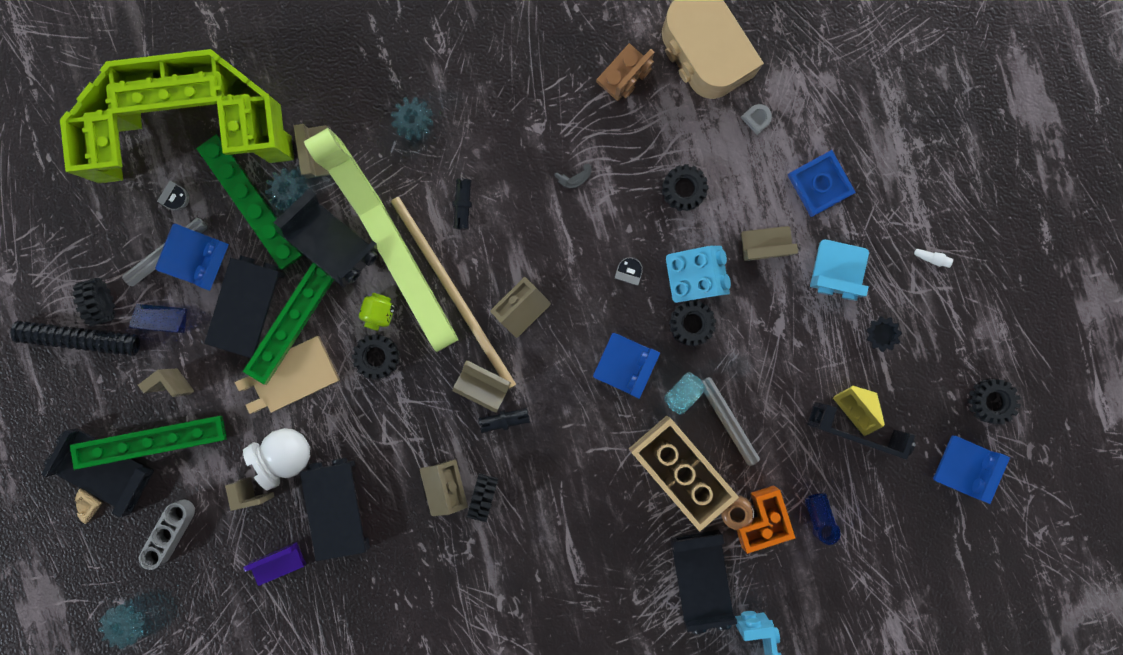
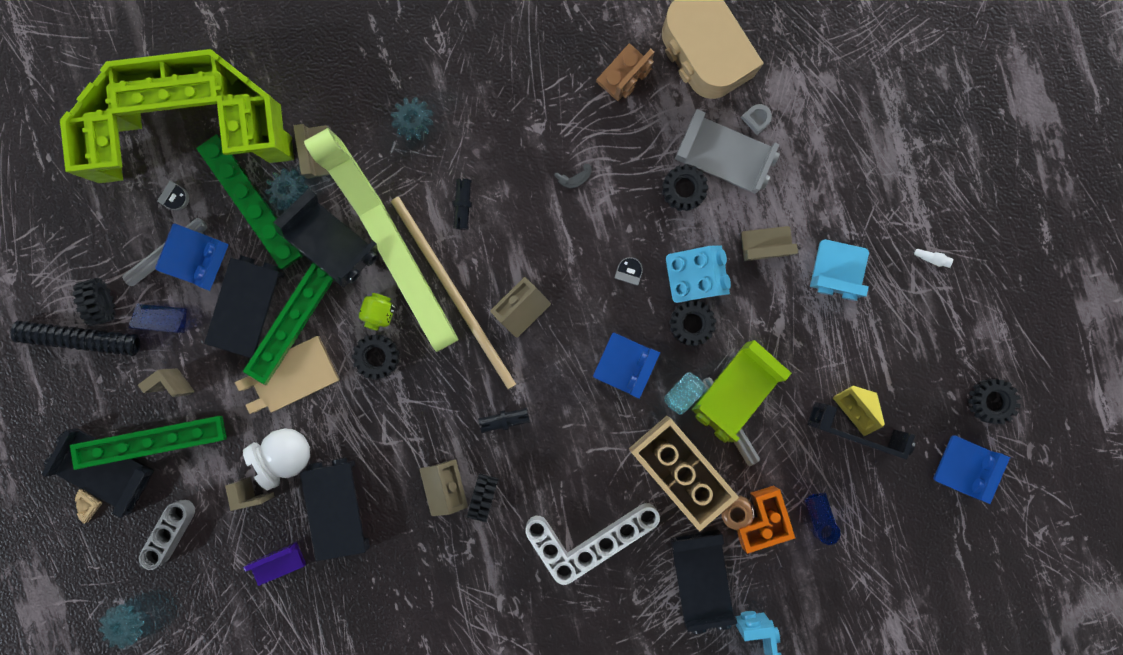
(481, 386): dark tan panel -> none
(591, 545): none -> white beam
(727, 154): none -> light grey panel
(739, 391): none -> lime panel
(821, 183): blue tile -> none
(883, 334): black piece -> none

